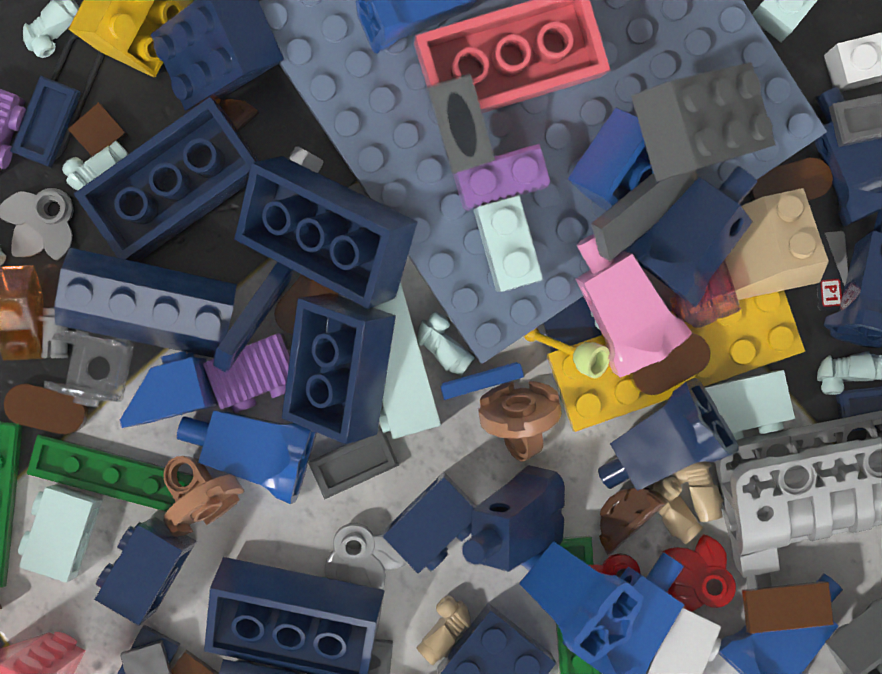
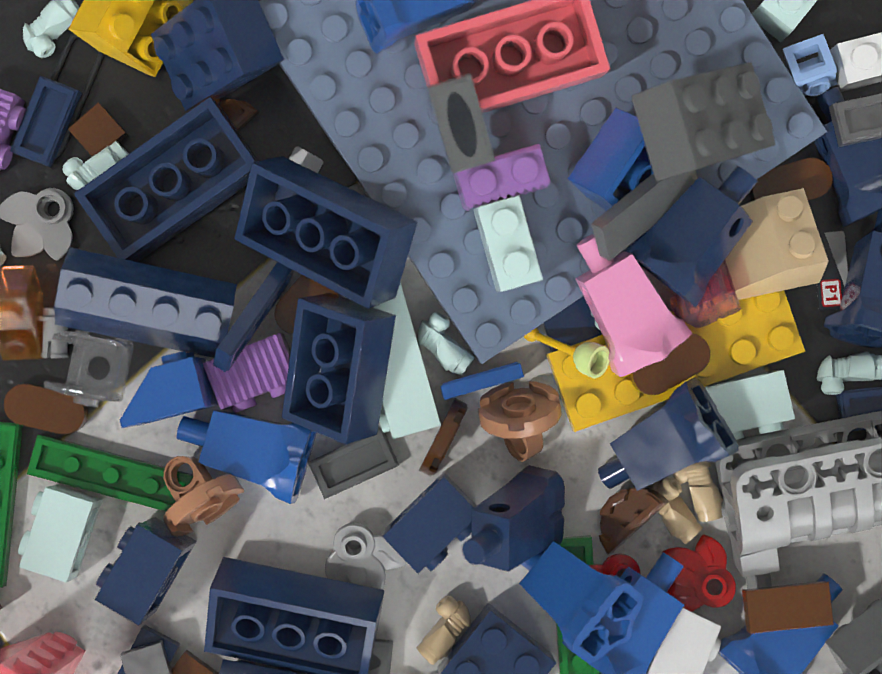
(444, 437): none -> reddish brown tile
(813, 75): none -> light blue brick

